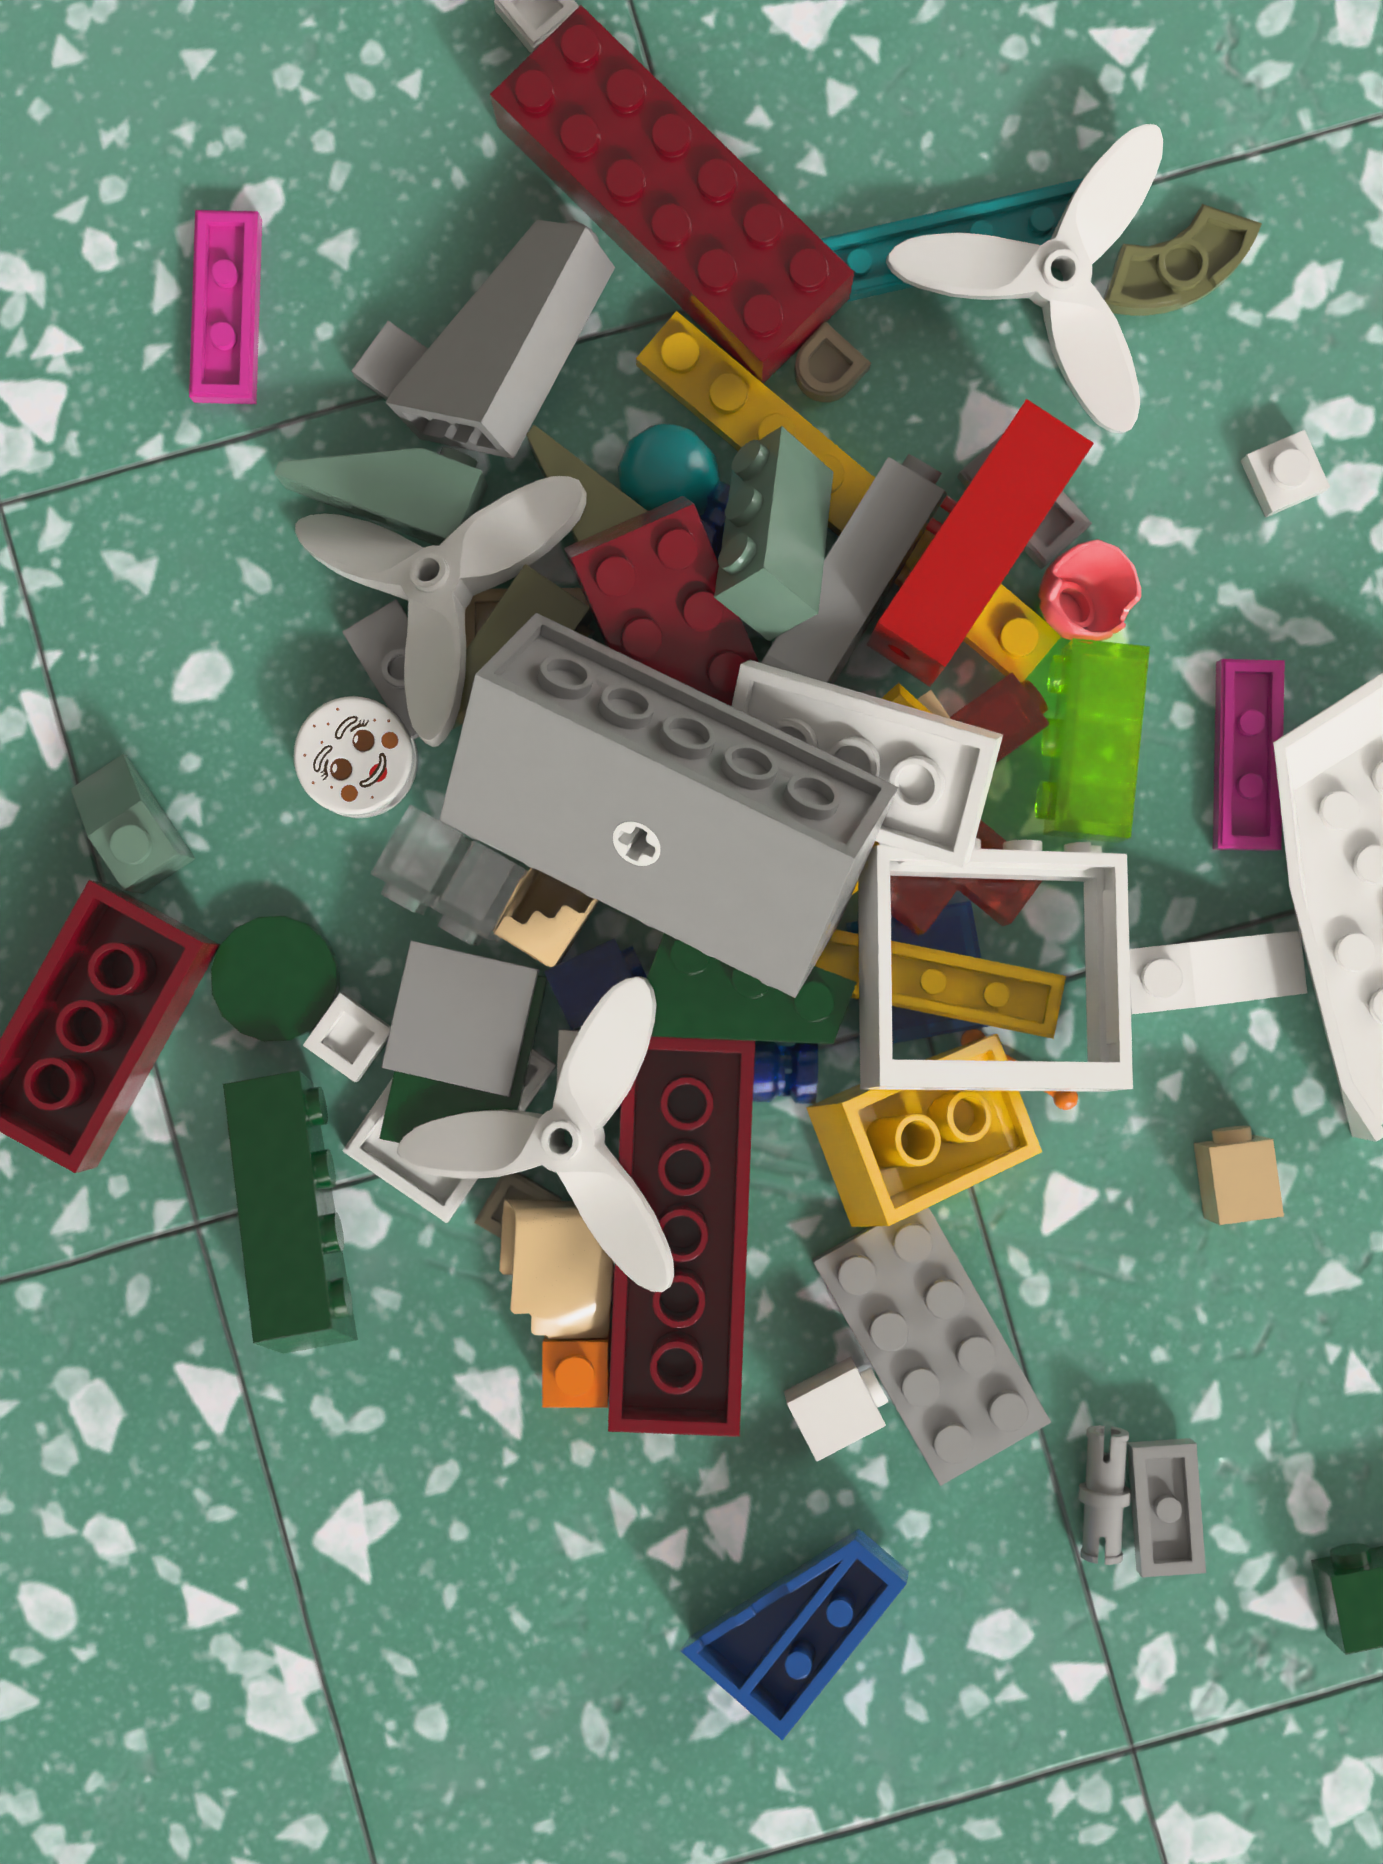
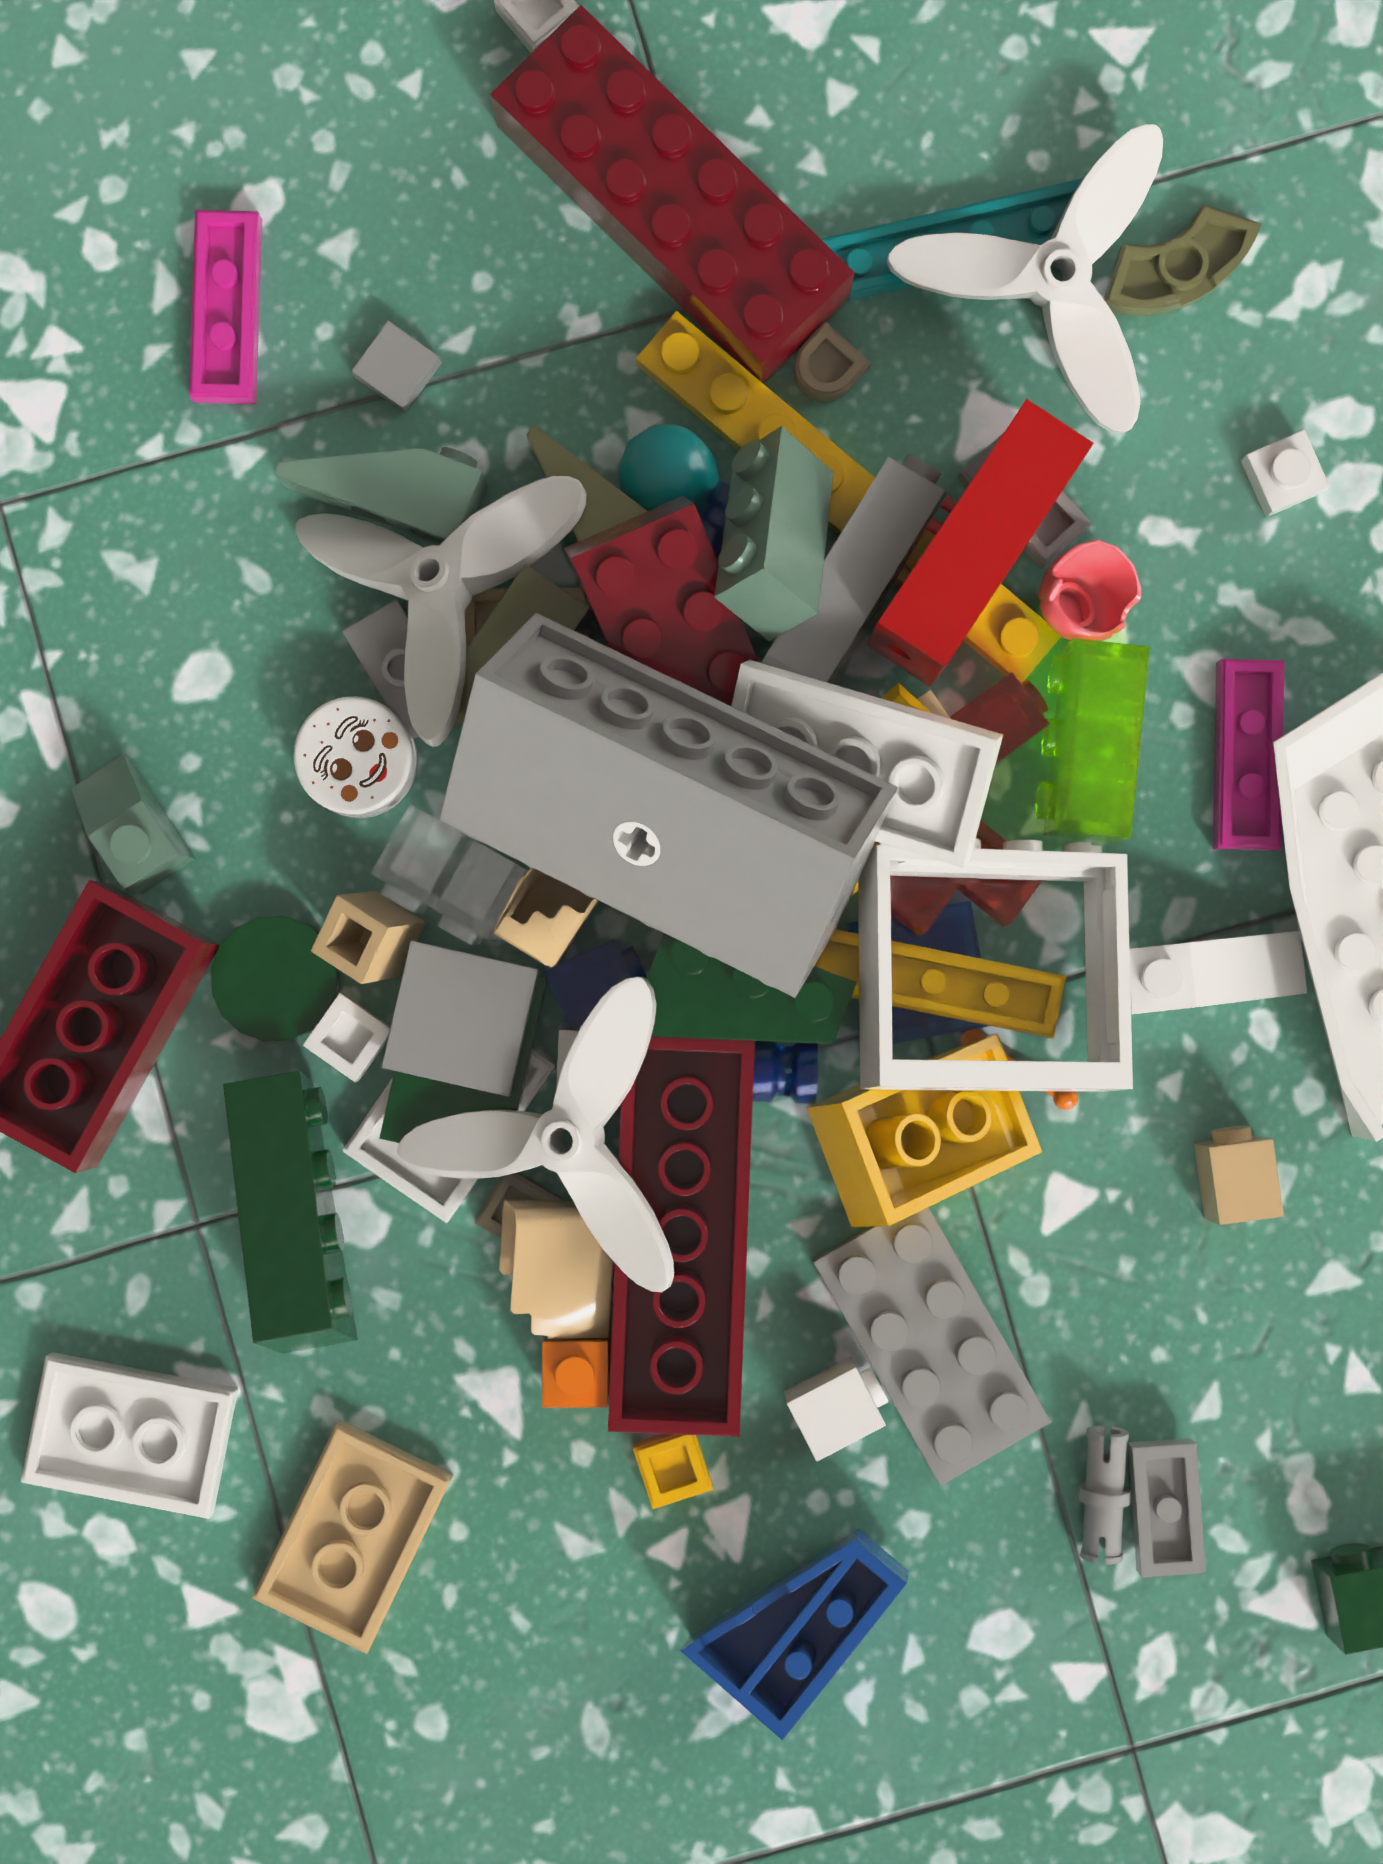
(129, 1435): none -> white tile
(352, 1536): none -> tan tile
(367, 936): none -> tan brick
(506, 344): light grey slope -> none
(672, 1468): none -> yellow tile

